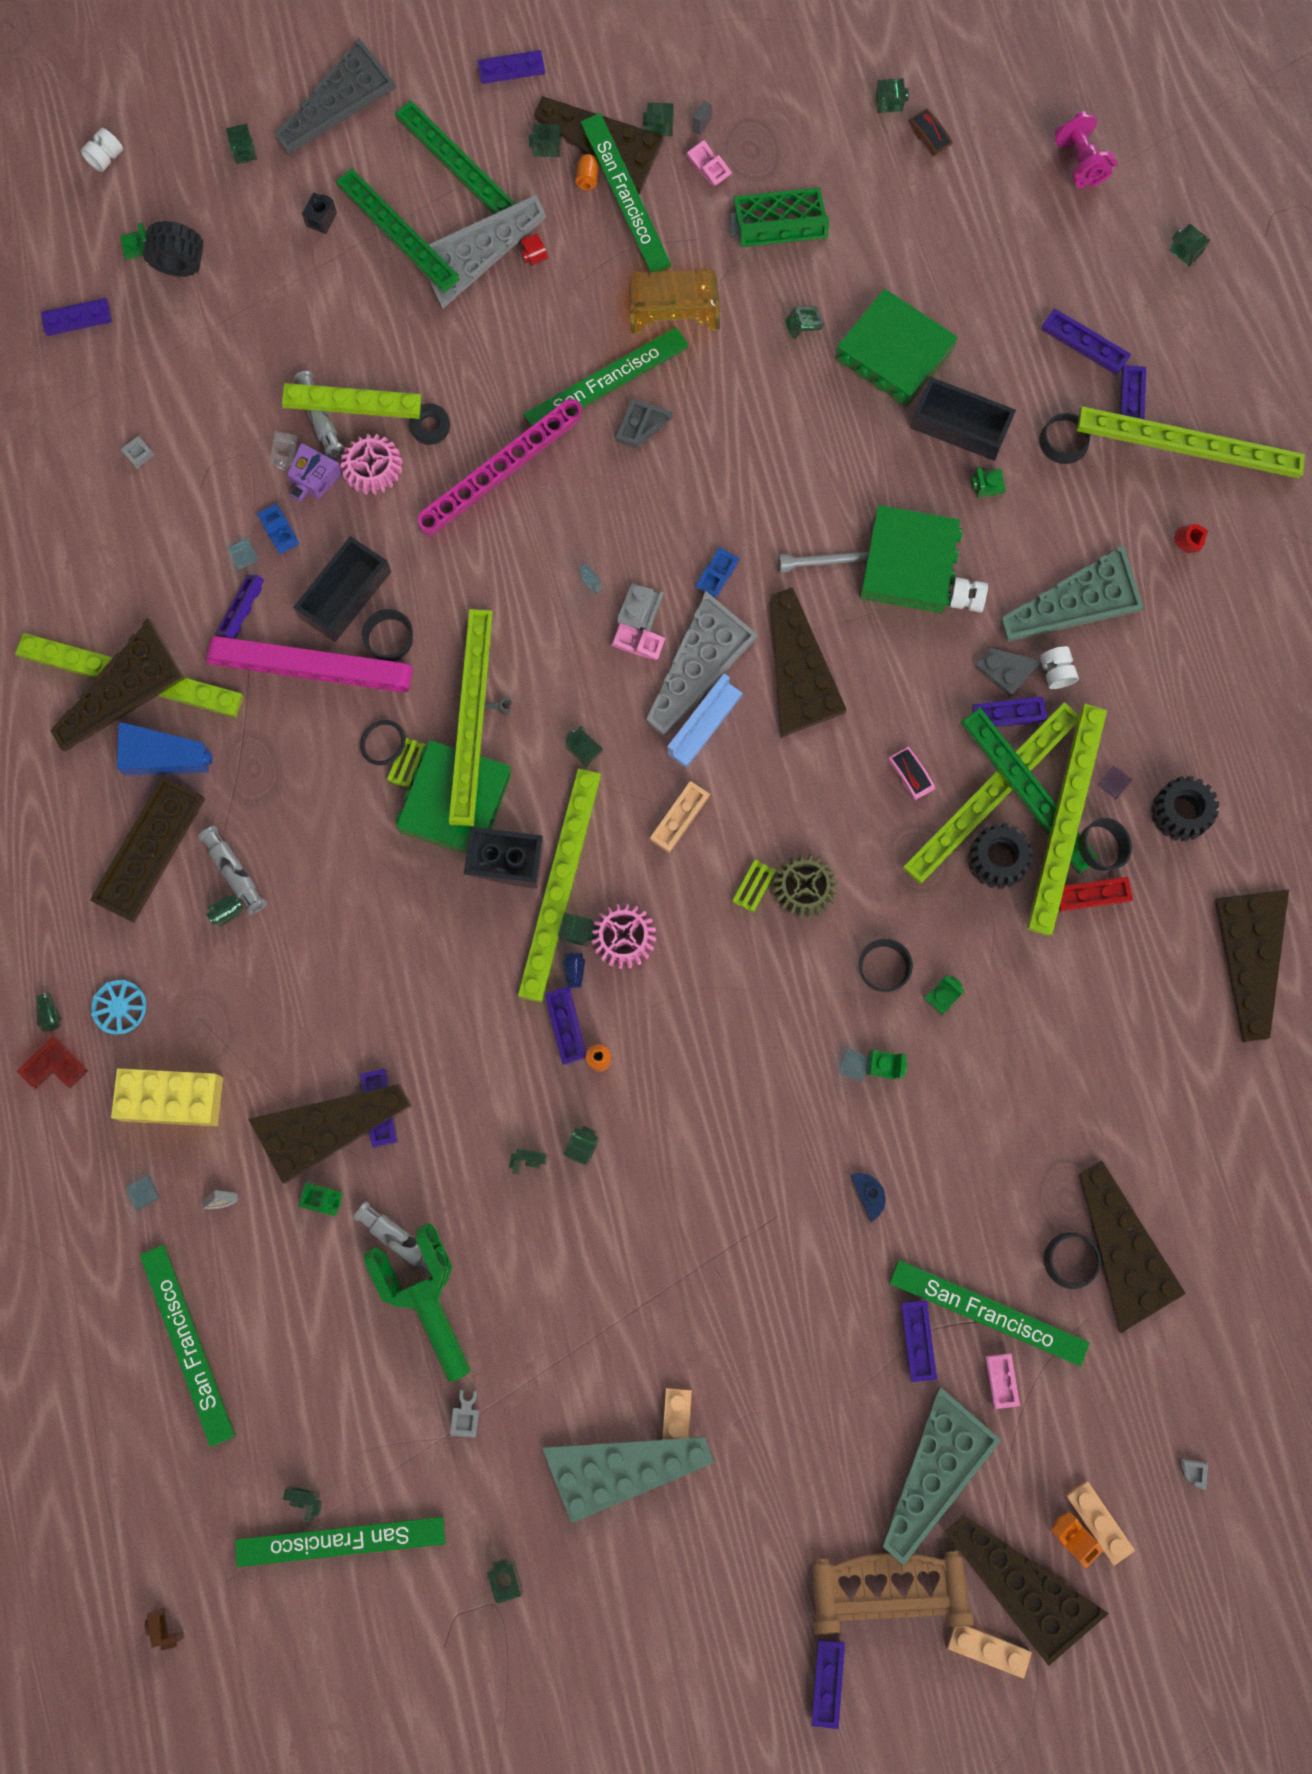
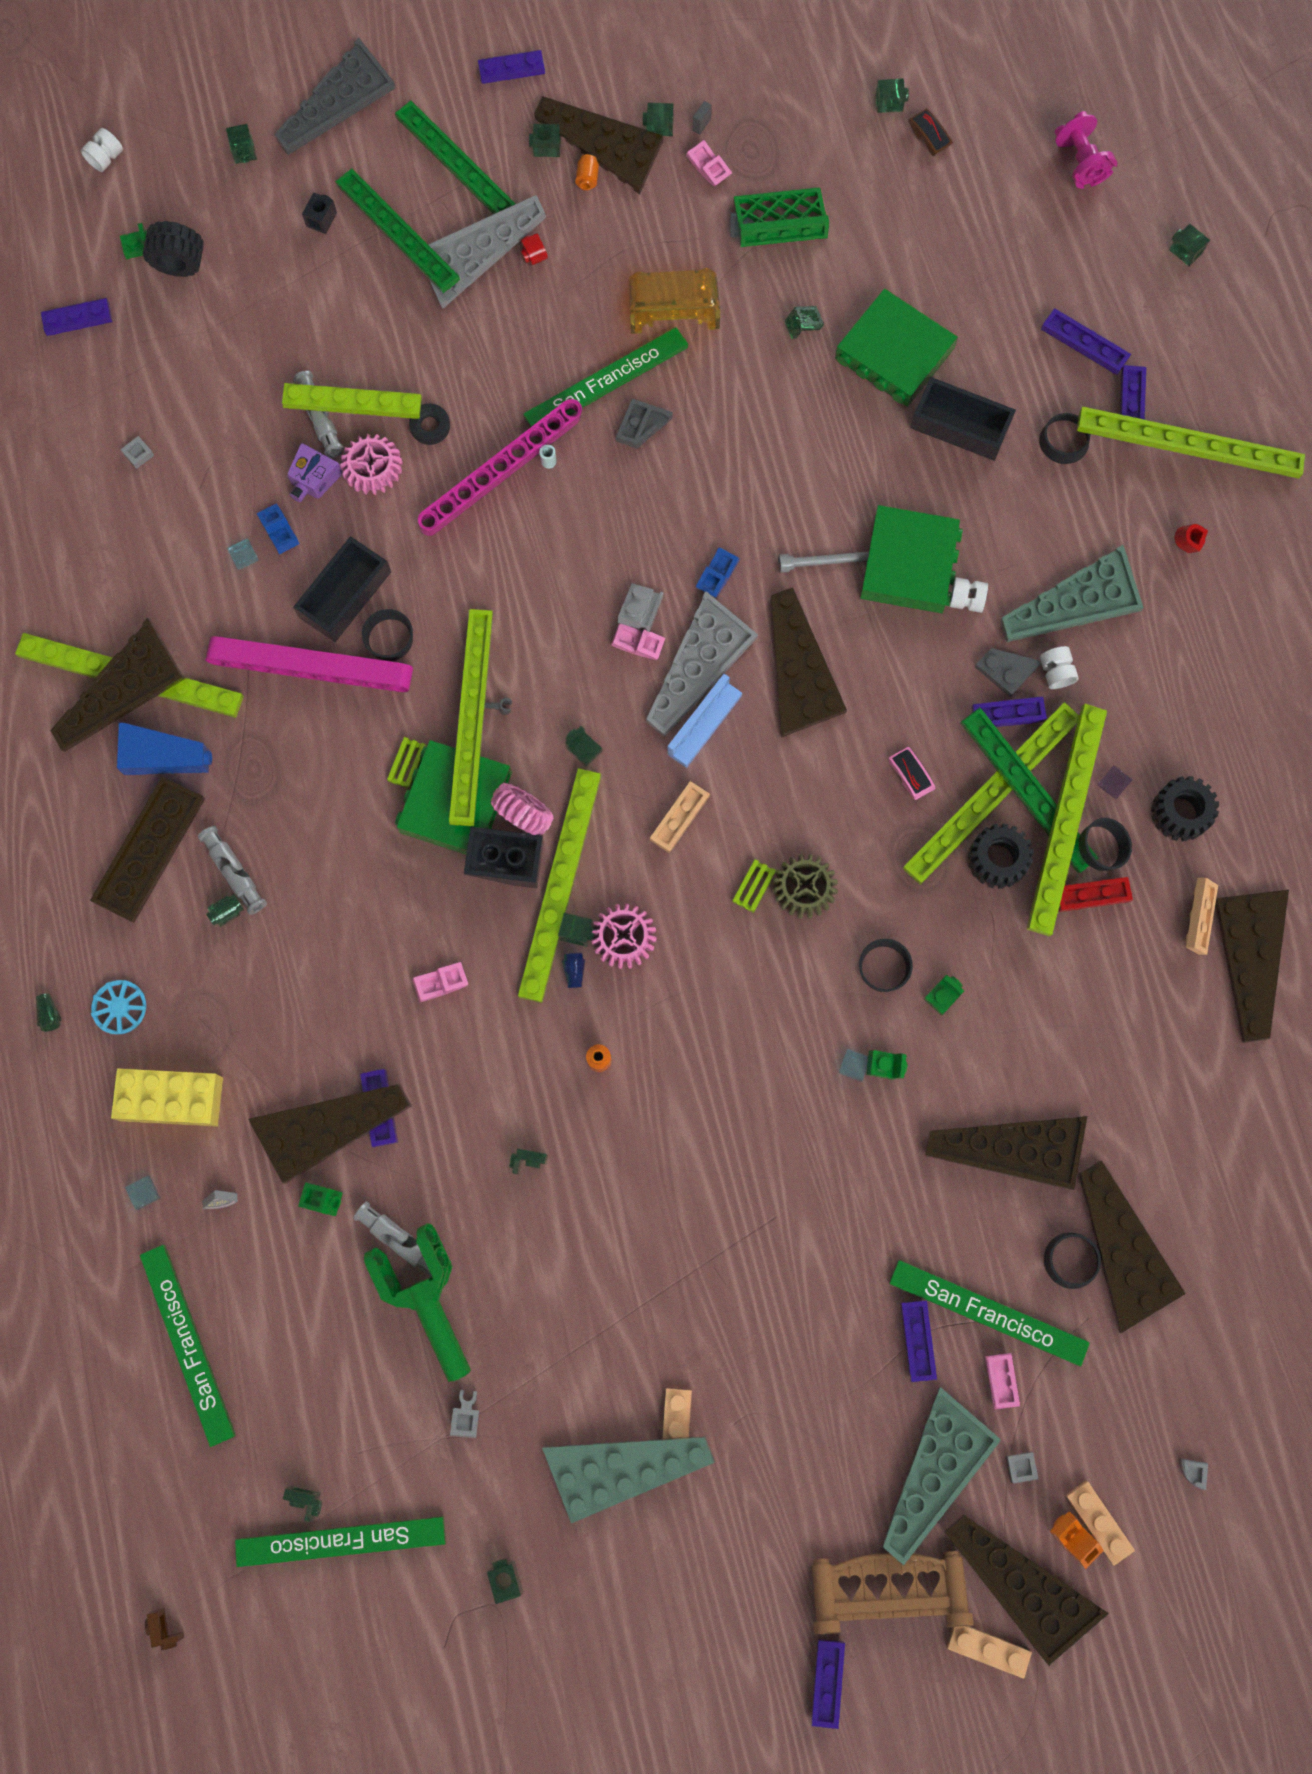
(49, 1059): clear red plate -> none
(240, 607): dark purple plate -> none
(286, 443): clear brick -> none
(396, 755): black piece -> none
(440, 982): none -> bright pink slope
(522, 809): none -> bright pink gear
(548, 462): none -> light aqua hinge
(566, 1025): dark purple plate -> none
(582, 1145): clear green brick -> none
(590, 578): clear light blue tile -> none
(625, 194): green tile -> none
(870, 1193): dark blue plate -> none
(988, 482): green bracket -> none
(1022, 1467): none -> light grey tile
(1026, 1150): none -> dark brown wing
(1201, 916): none -> light nougat plate

